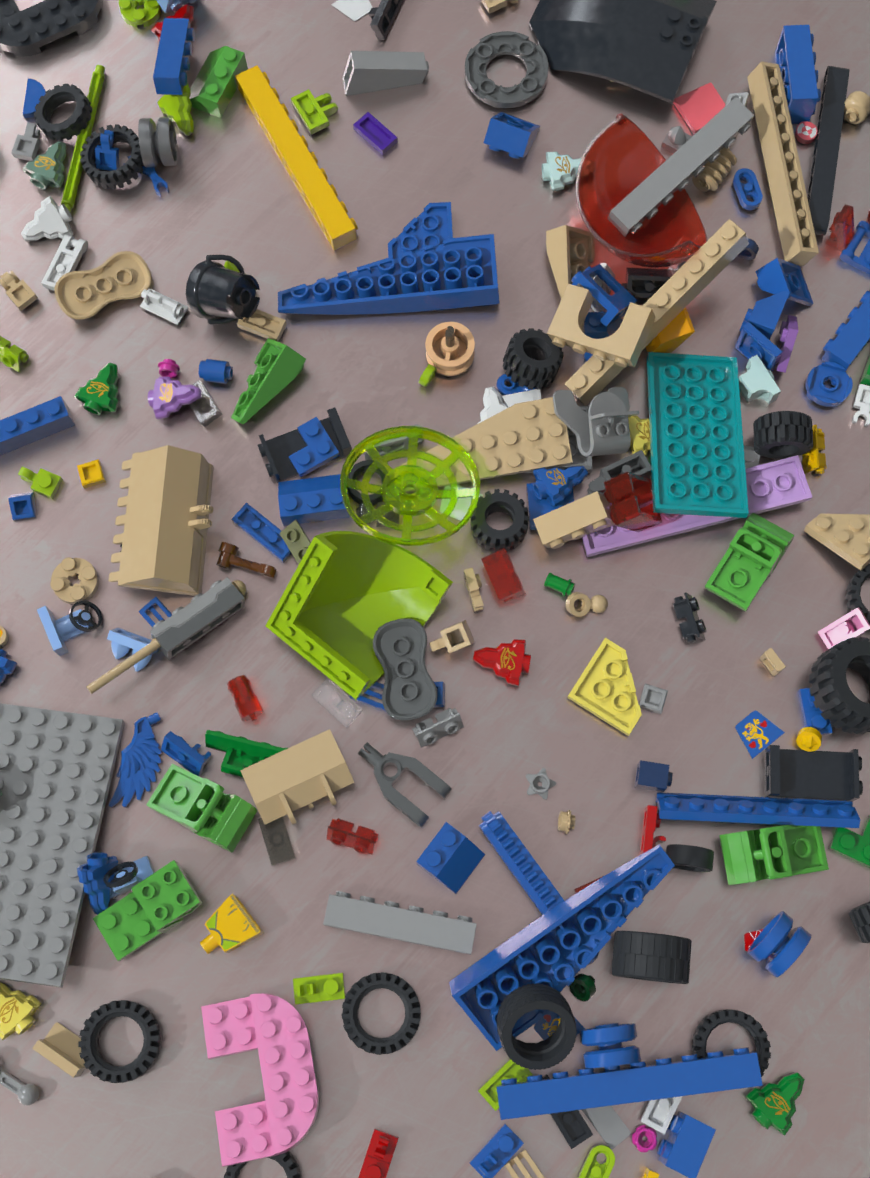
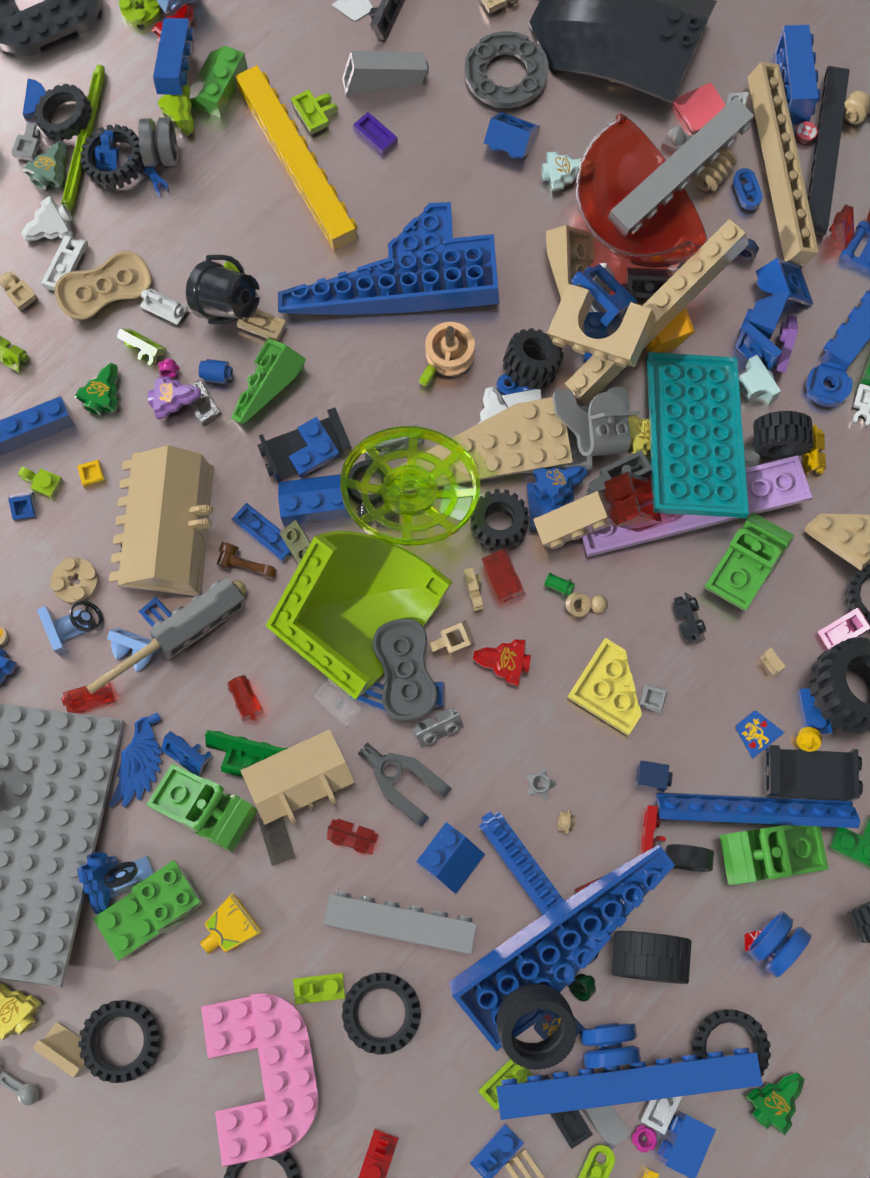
(81, 699): none -> clear red hinge
(134, 339): none -> plate

